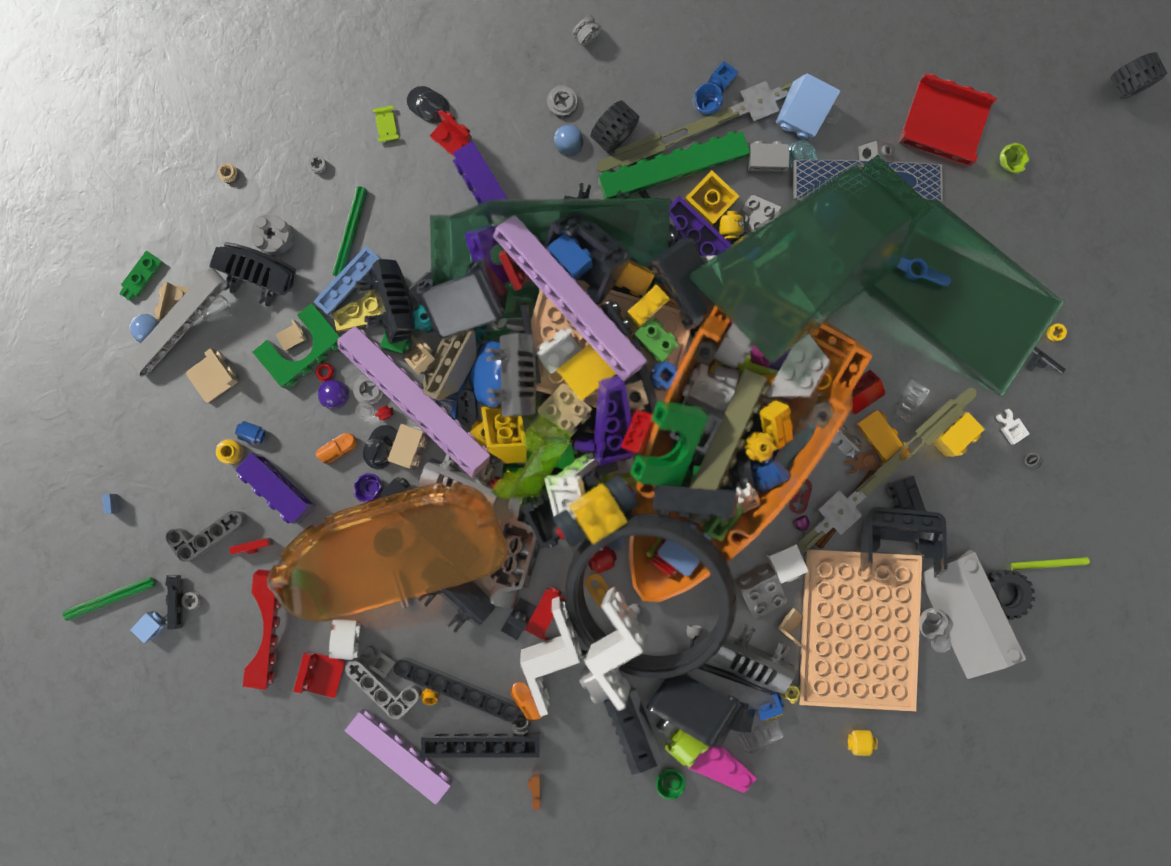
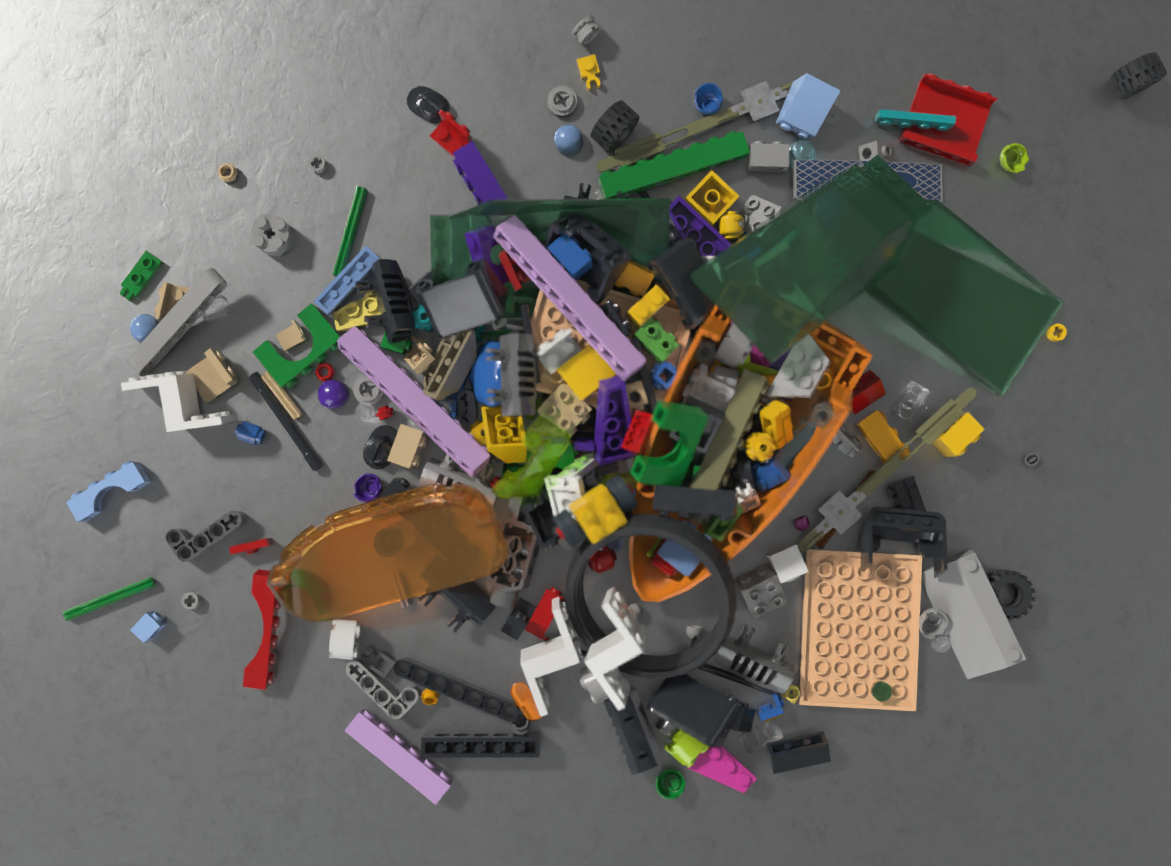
(88, 503): none -> light blue arch
(110, 503): medium blue tile -> none
(173, 599): black hinge -> none
(179, 400): none -> white bracket
(229, 451): yellow head -> none
(255, 268): black piece -> none
(275, 488): dark purple brick -> none
(282, 396): none -> tan axle
(308, 454): none -> black piece
(319, 674): red bracket -> none
(336, 448): orange arm -> none
(385, 124): lime piece -> none
(535, 786): dark orange plate -> none
(589, 69): none -> yellow plate
(598, 591): light orange plate -> none
(723, 76): blue bracket -> none
(789, 623): tan bracket -> none
(798, 752): none -> black brick
(804, 498): dark red beam -> none
(862, 742): yellow head -> none
(864, 461): dark orange plate -> none
(881, 691): none -> clear green tile
(909, 119): none -> teal plate
(928, 273): blue piece -> none
(1013, 429): white plate -> none
(1043, 361): black hose -> none
(1050, 563): lime bar -> none

